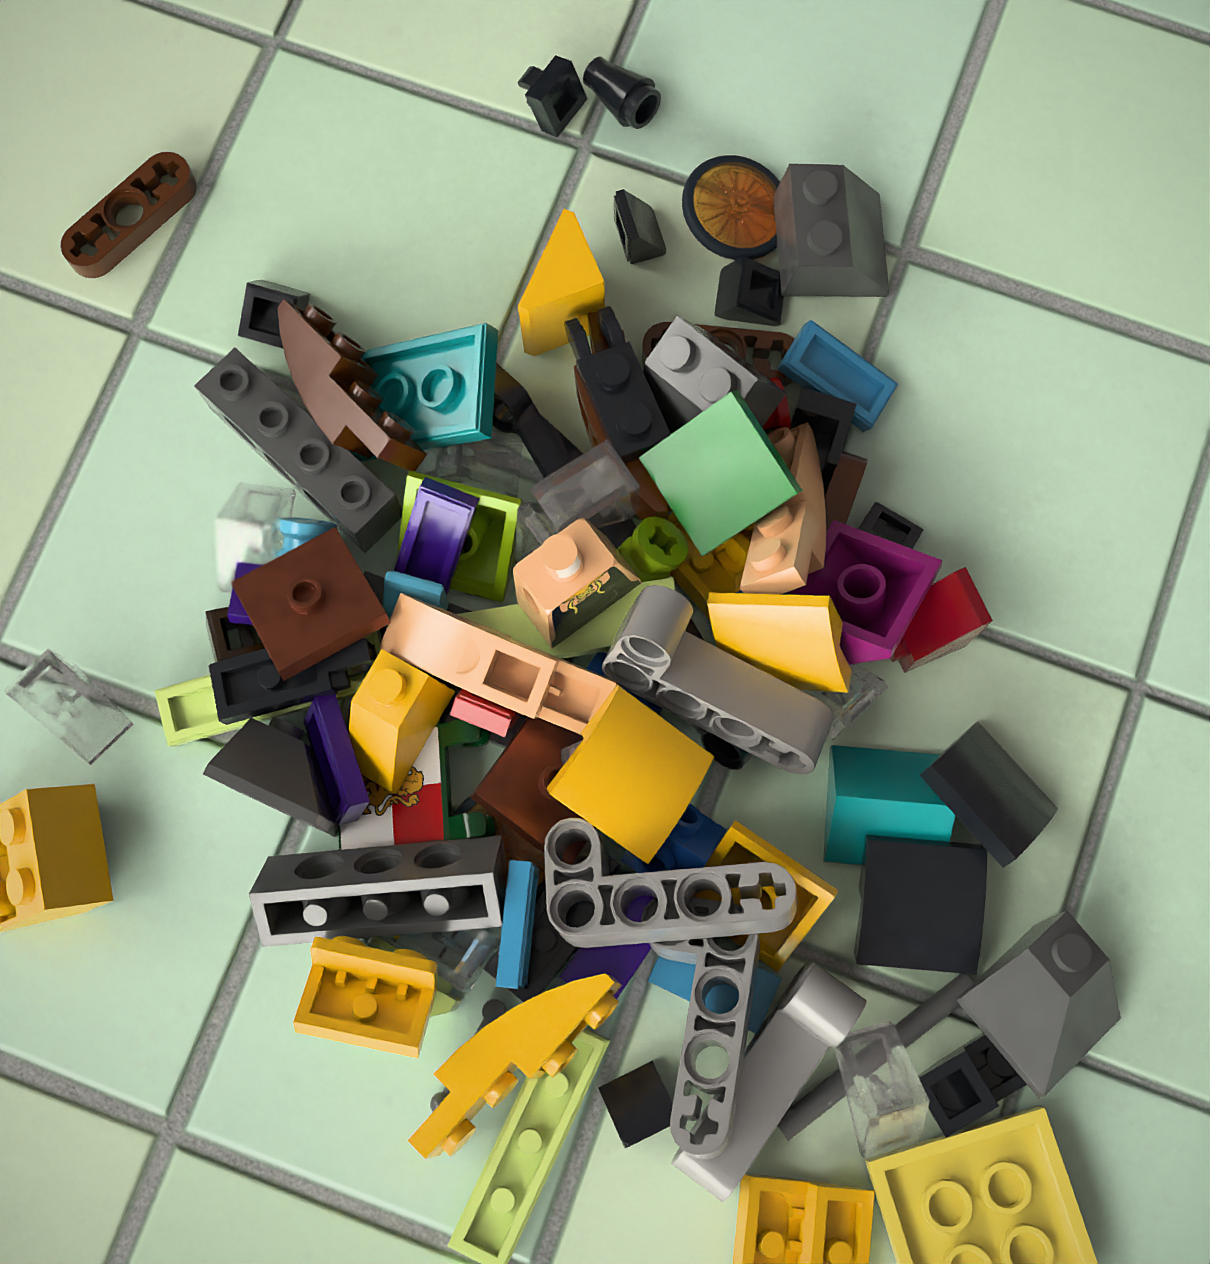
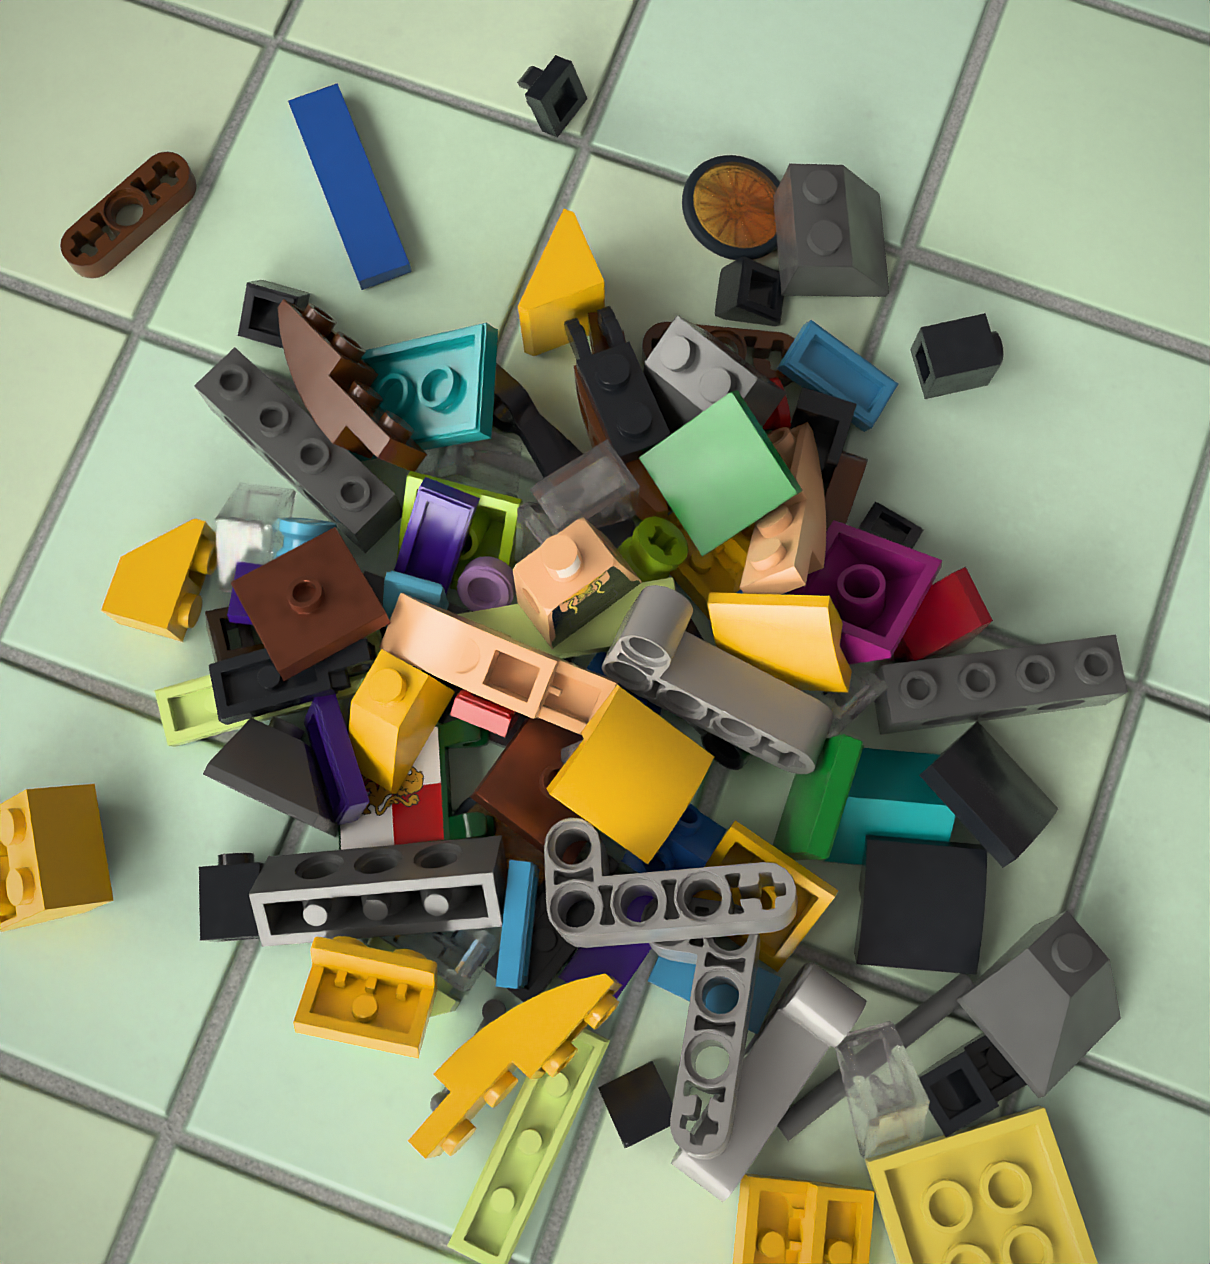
(69, 705): clear slope -> none
(161, 581): none -> yellow slope
(225, 898): none -> black brick
(350, 186): none -> blue tile
(486, 584): none -> lavender tile
(623, 92): black cone -> none
(637, 228): black slope -> none
(818, 801): none -> green tile
(956, 355): none -> black brick
(1000, 684): none -> dark grey brick

